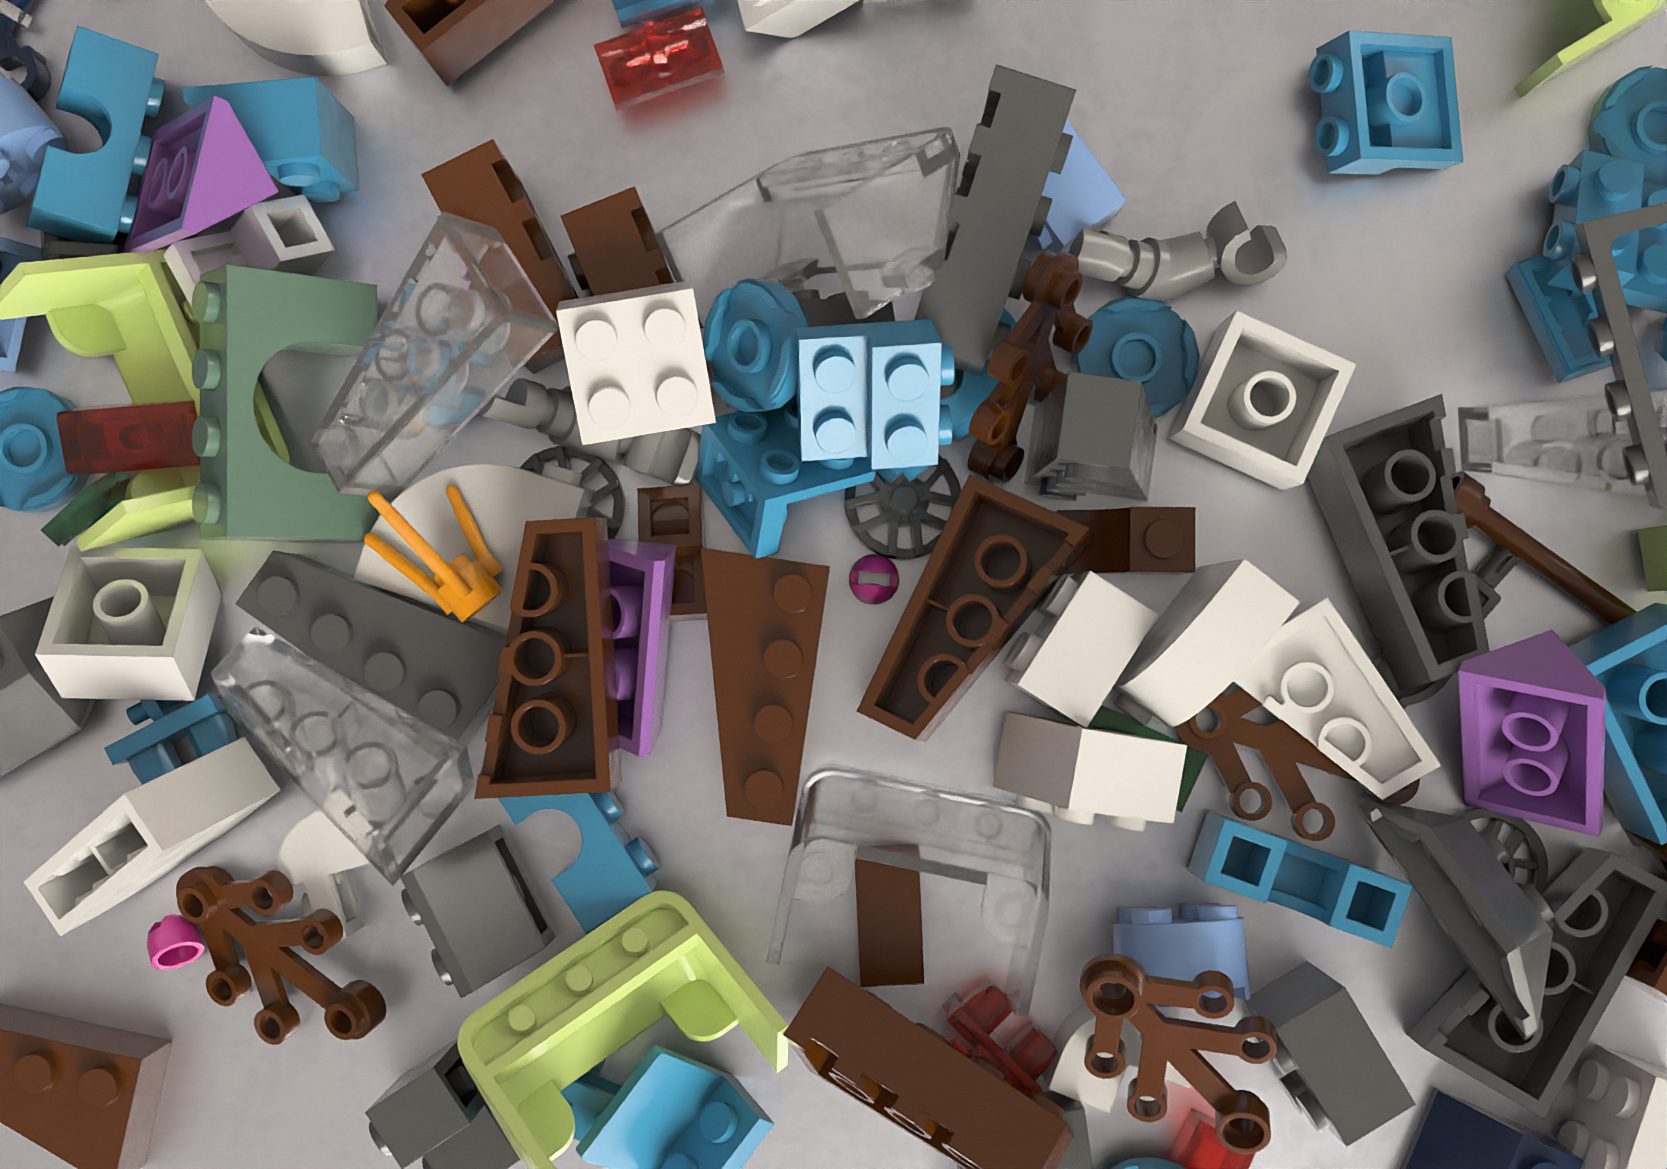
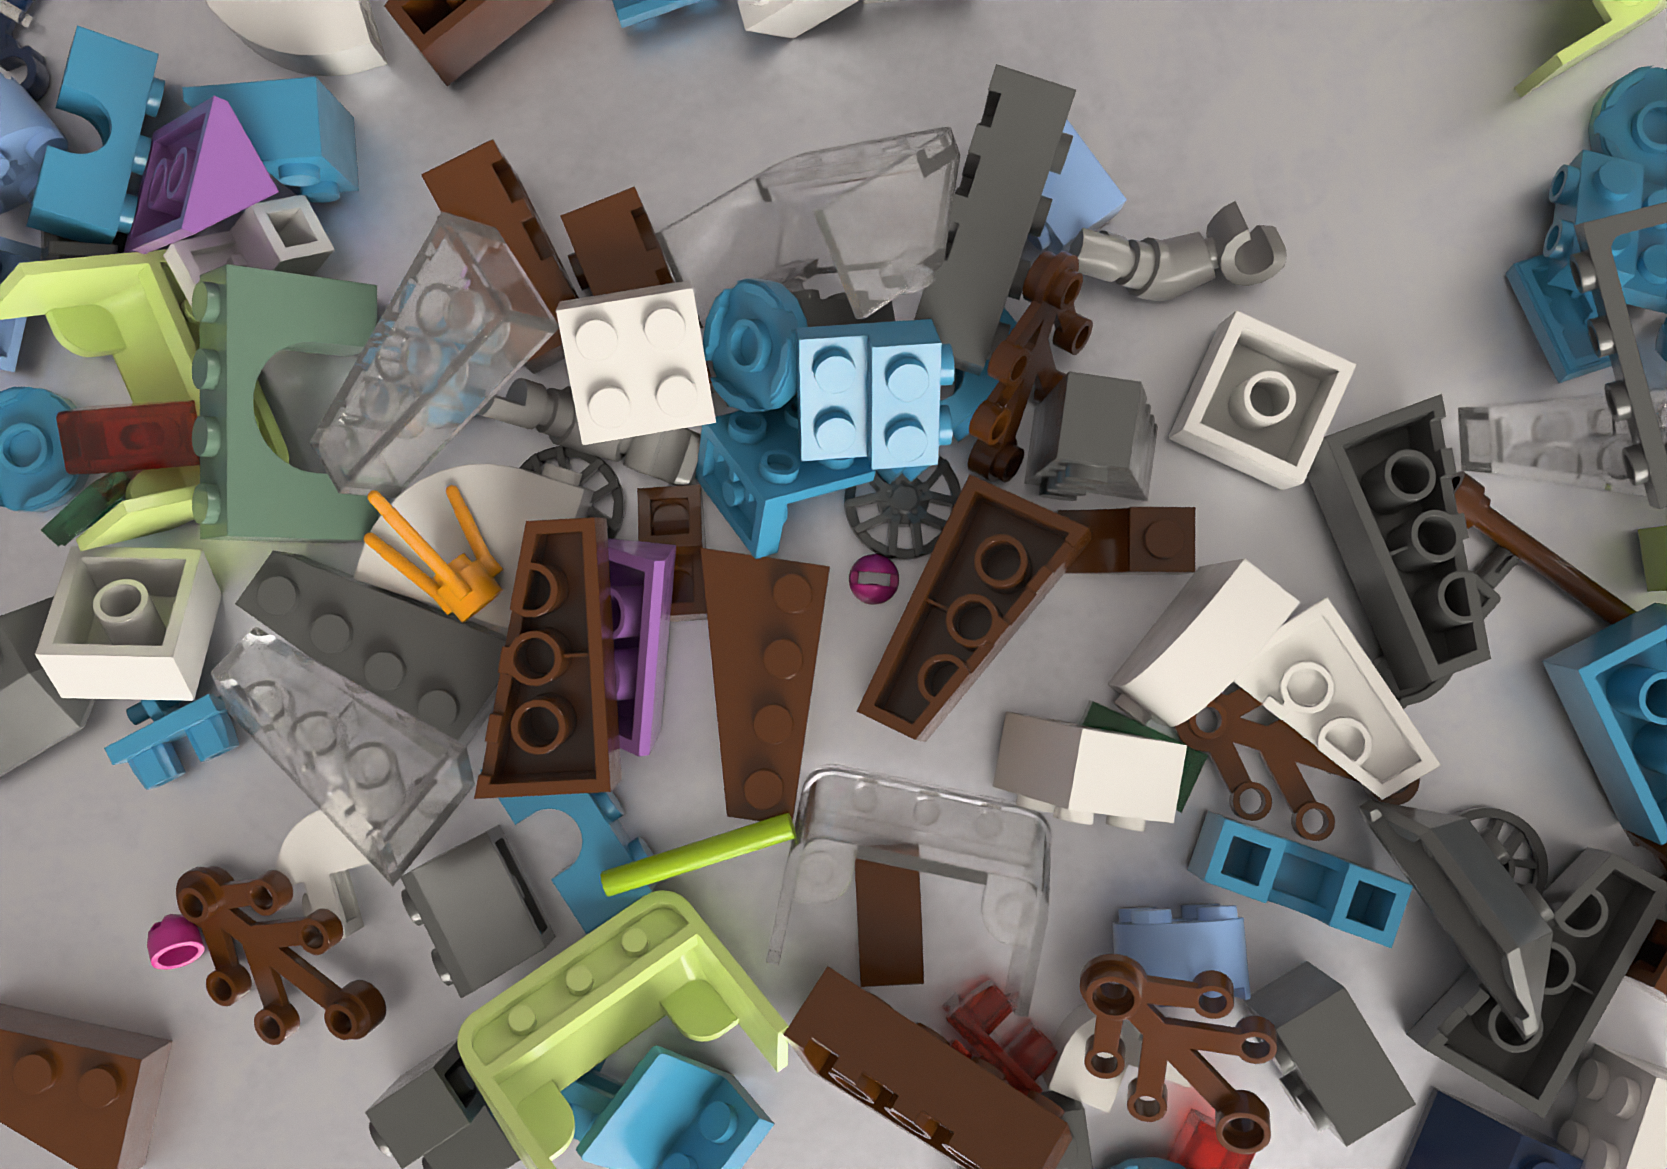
(150, 834): white brick -> none
(659, 58): clear red hips -> none
(698, 854): none -> lime bar
(1078, 646): white brick -> none
(1144, 344): dark azure tile -> none
(1386, 102): dark azure plate -> none
(1534, 734): medium lavender slope -> none

